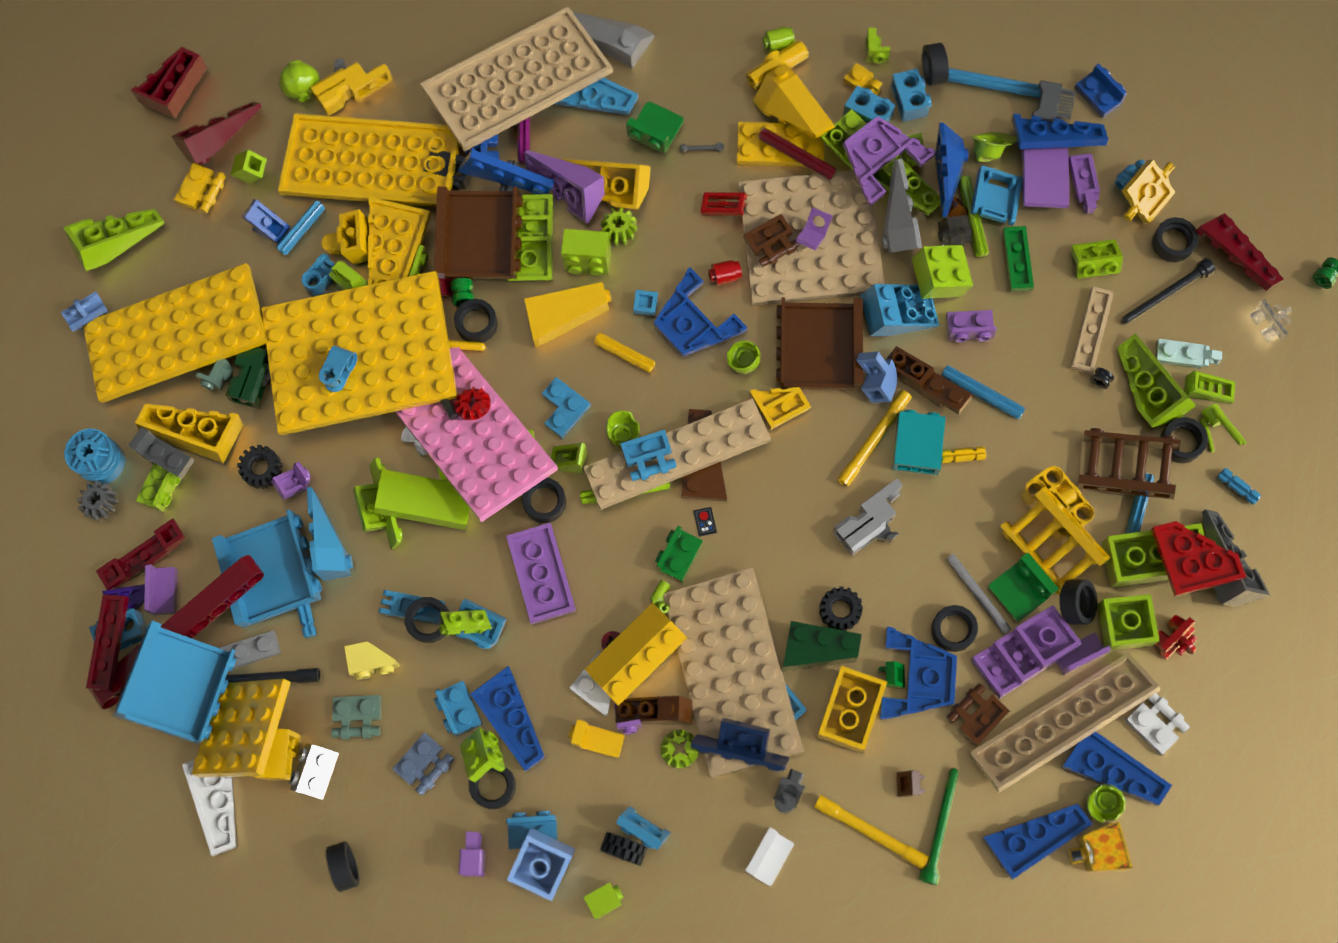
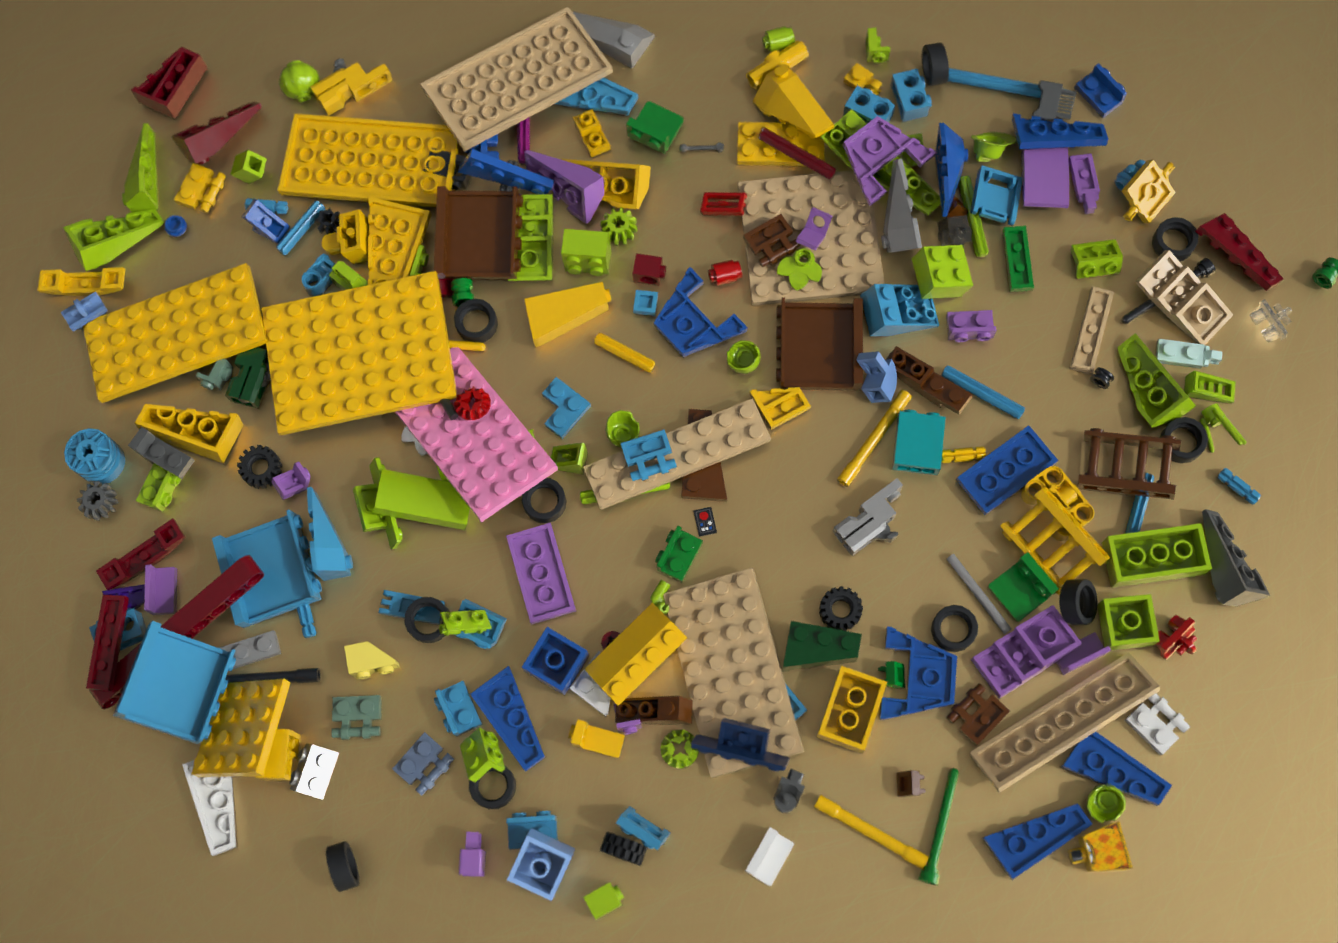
(81, 283): none -> yellow slope
(142, 175): none -> lime wedge
(175, 226): none -> blue plate
(281, 207): none -> dark azure axle
(325, 217): none -> black gear
(337, 367): dark azure piece -> none
(555, 661): none -> blue brick
(591, 133): none -> yellow slope
(648, 269): none -> dark red brick
(800, 272): none -> lime plate
(1006, 470): none -> blue plate
(1184, 298): none -> tan slope
(1194, 560): red plate -> none

